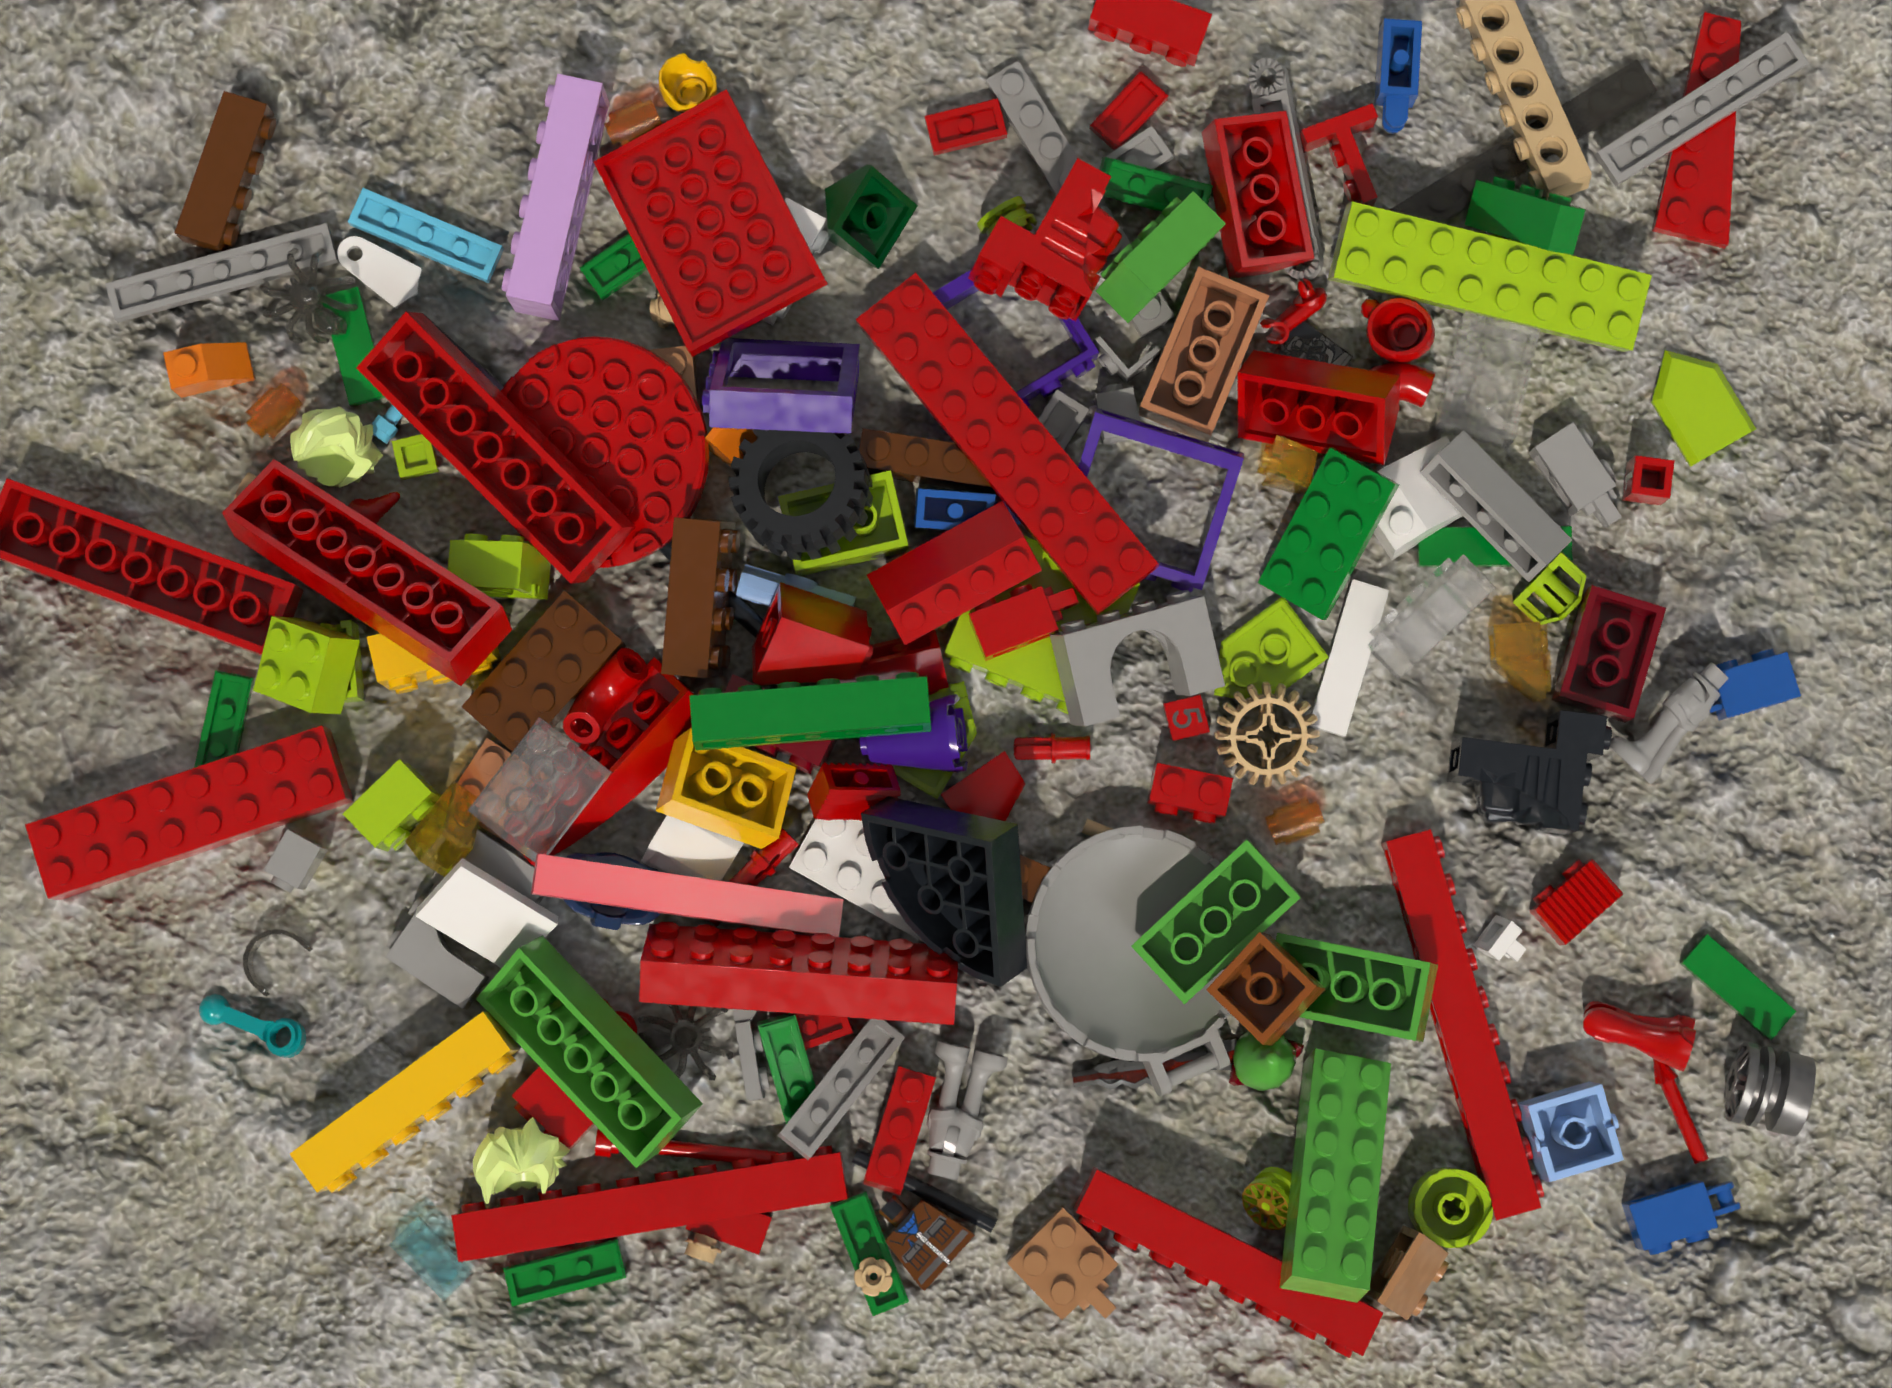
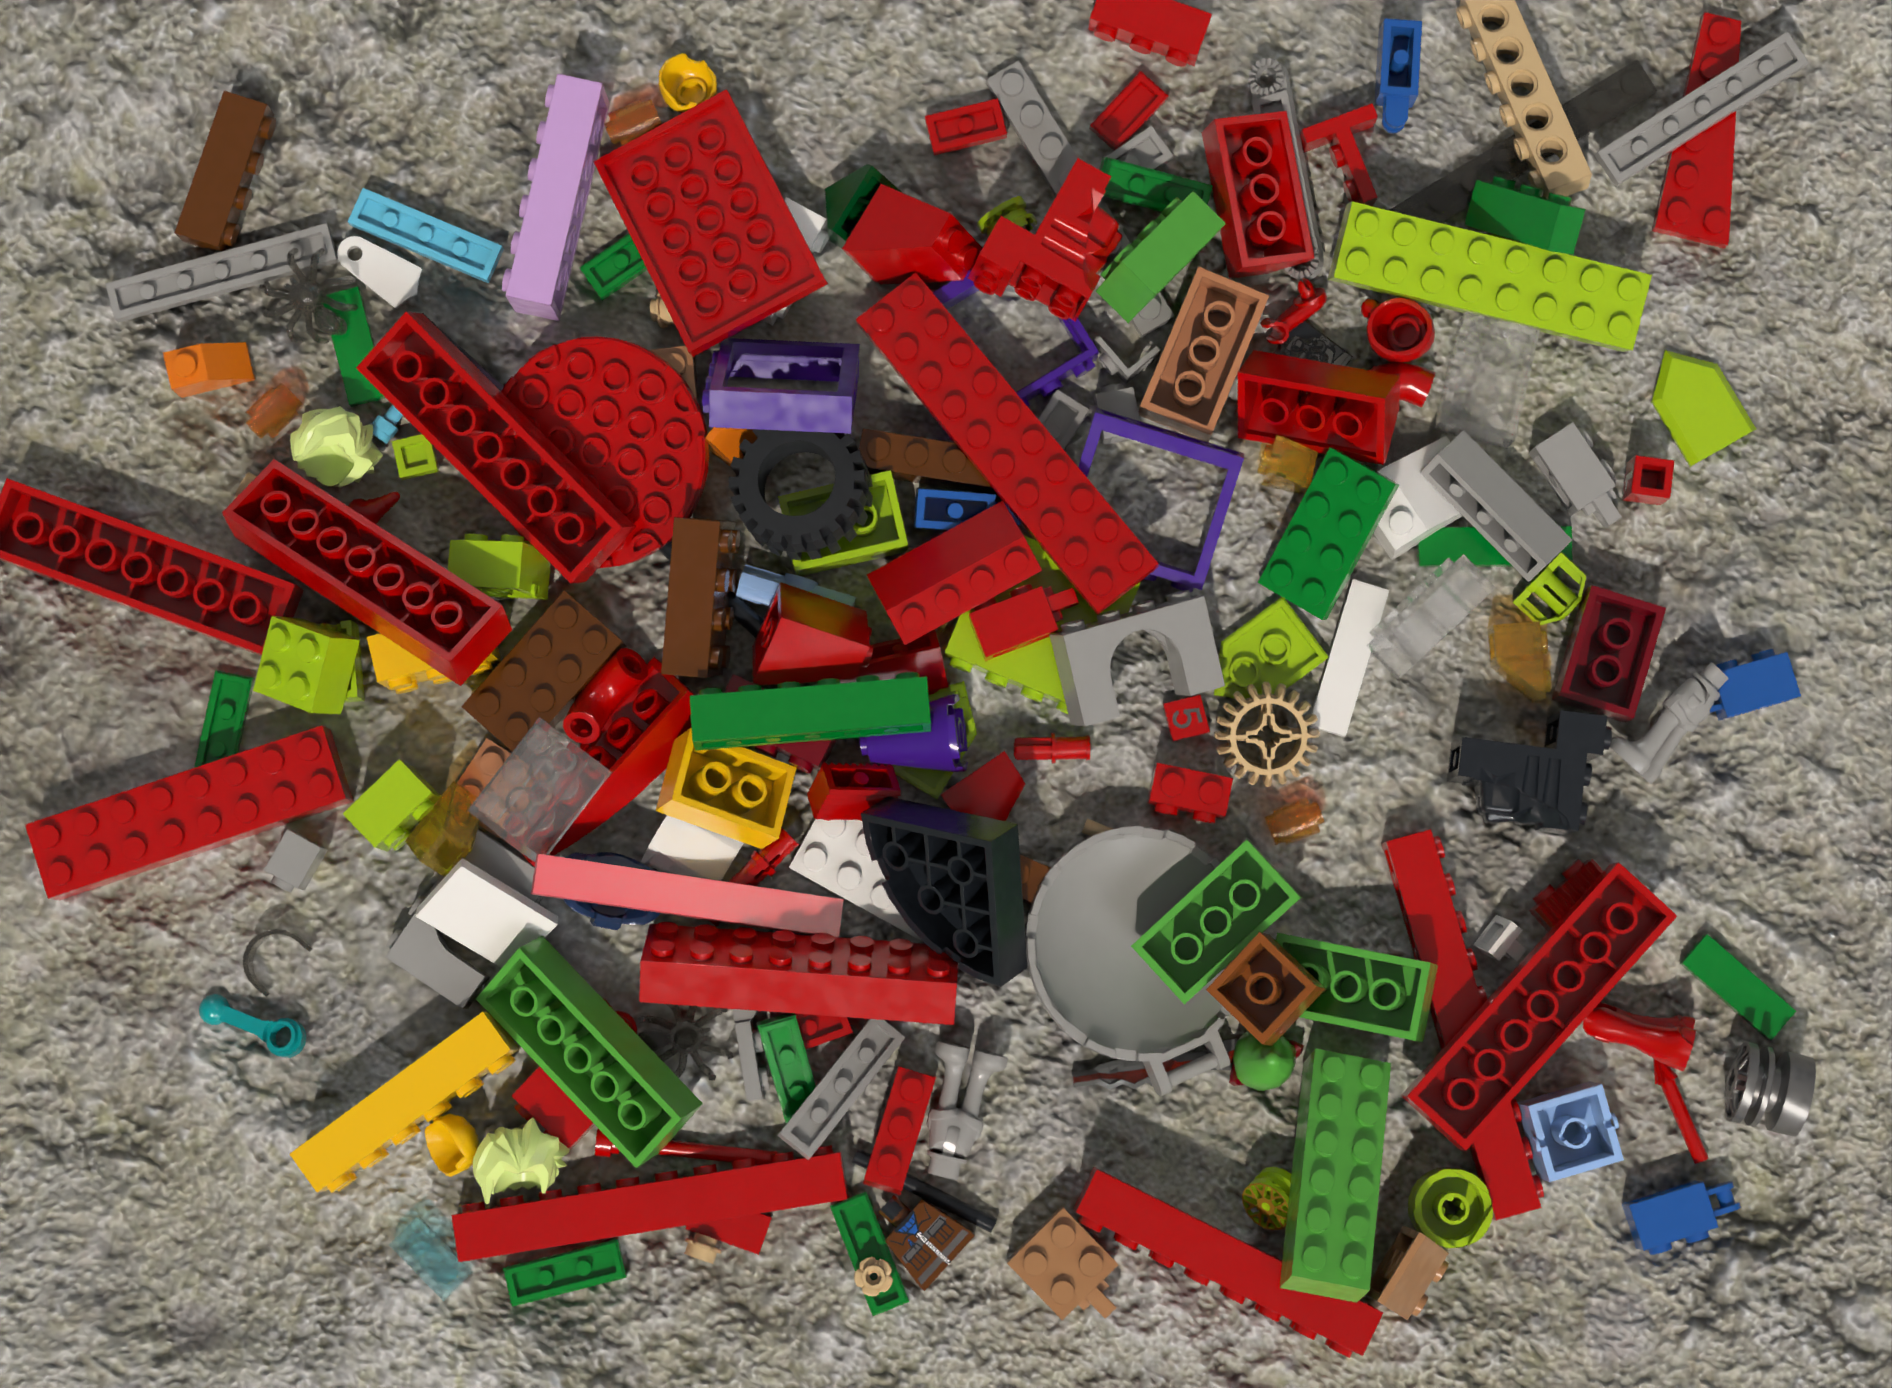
(452, 1143): none -> yellow hair
(907, 237): none -> red slope
(1539, 1006): none -> red brick

